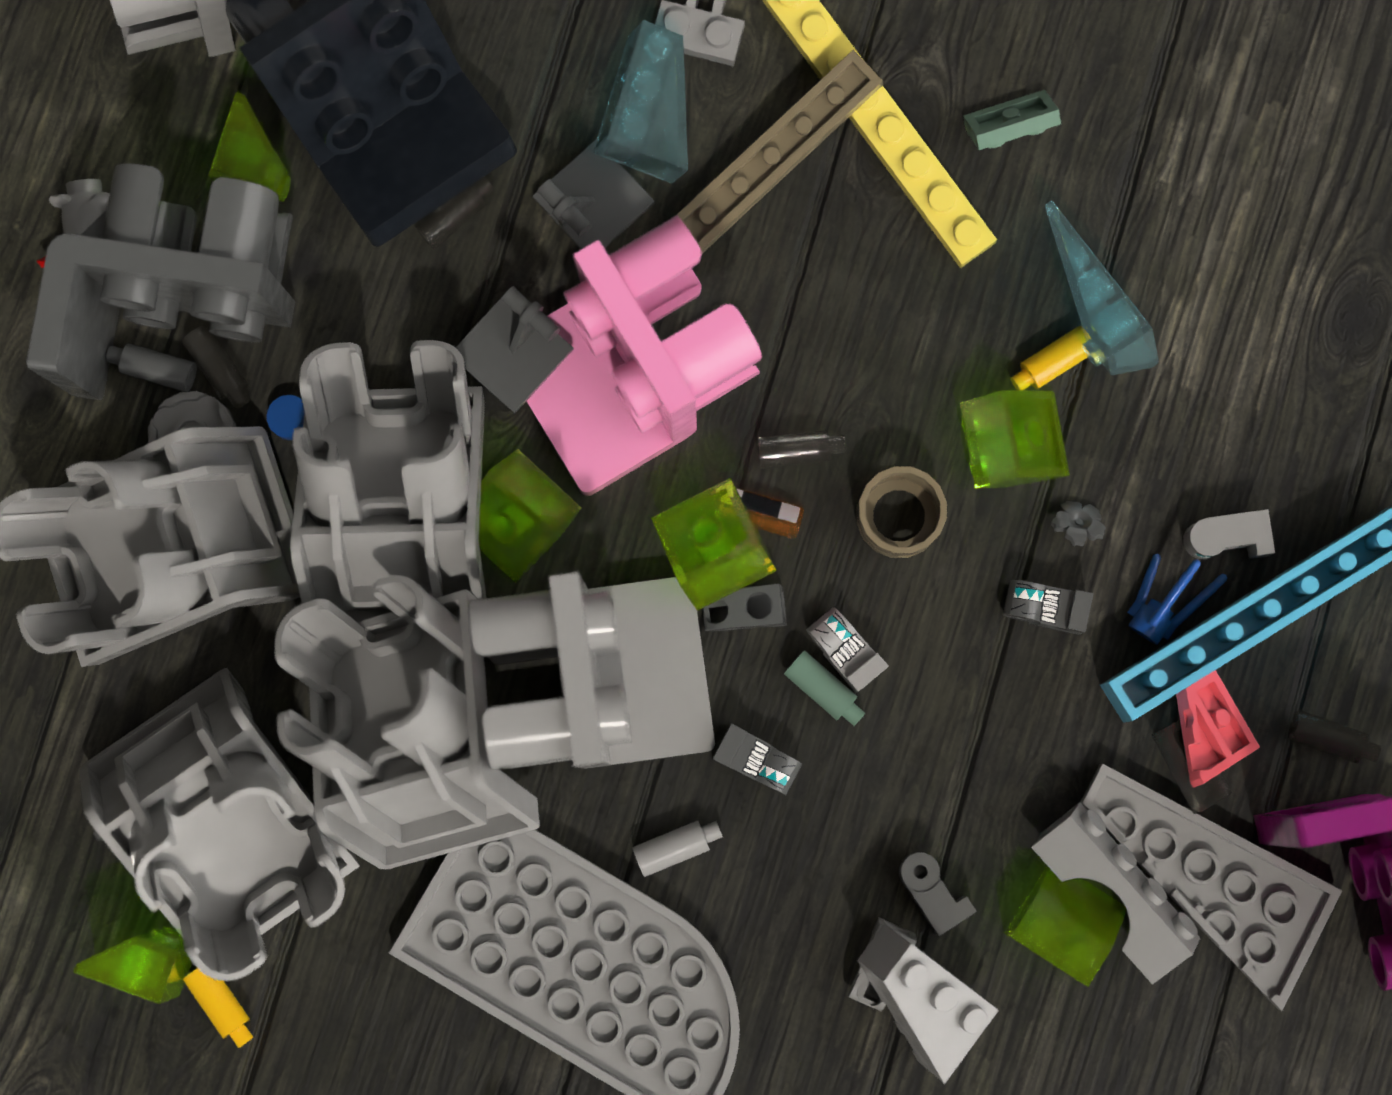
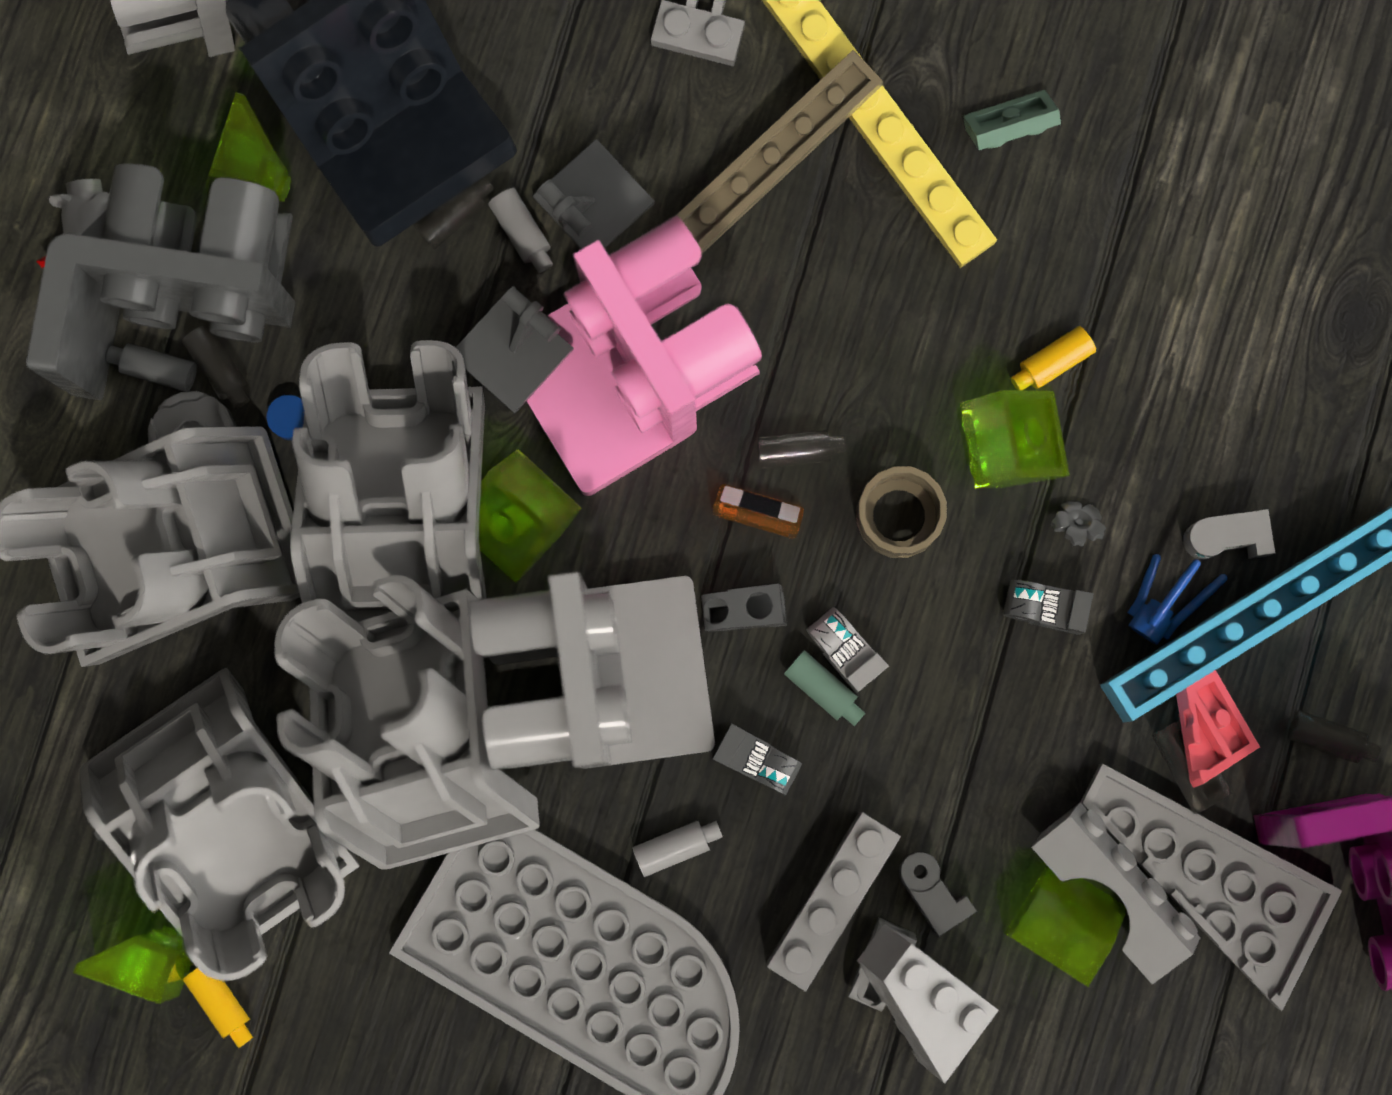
(521, 229): none -> light grey cylinder
(648, 106): clear light blue wedge -> none
(713, 544): clear neon green slope -> none
(833, 901): none -> light grey arch
(1110, 322): clear light blue wedge -> none

